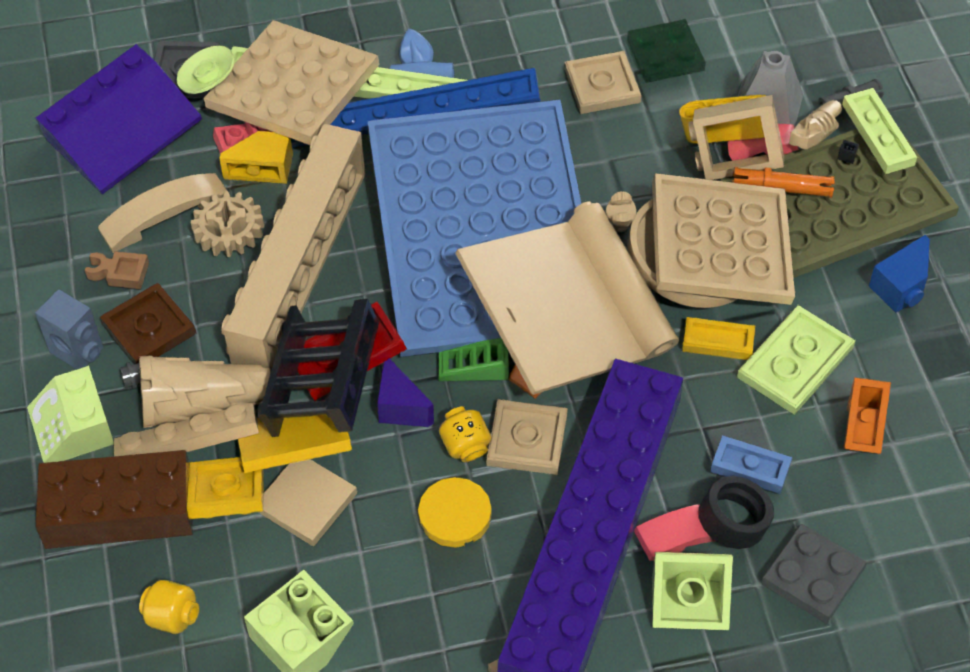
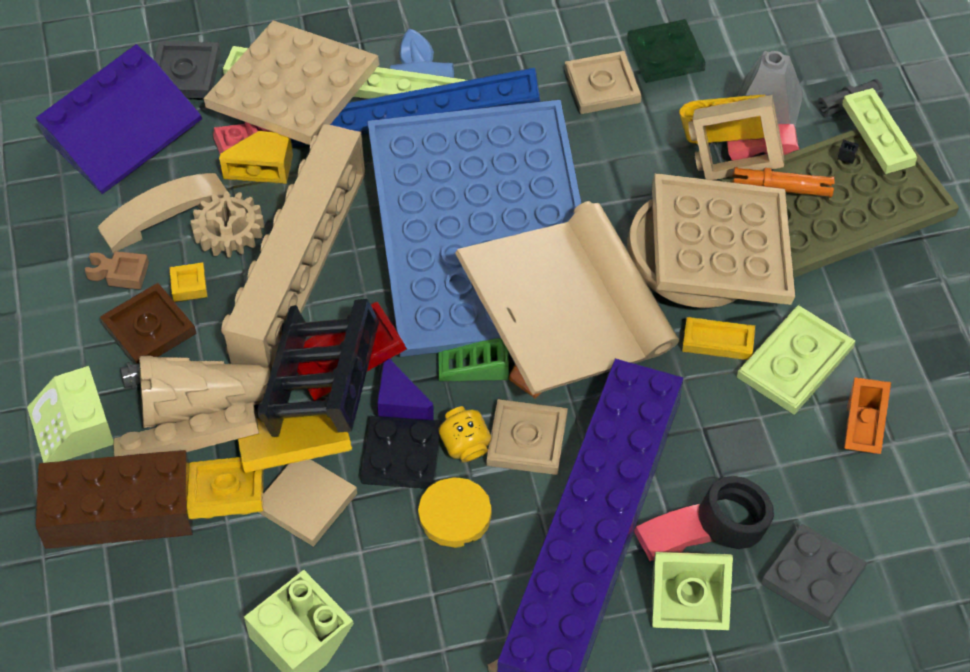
(69, 330): sand blue brick -> none
(169, 606): yellow head -> none
(188, 282): none -> yellow plate
(205, 69): yellowish green dish -> none
(401, 452): none -> black plate
(621, 211): tan hinge -> none
(751, 462): medium blue plate -> none
(816, 126): tan hinge -> none
(903, 275): blue slope -> none

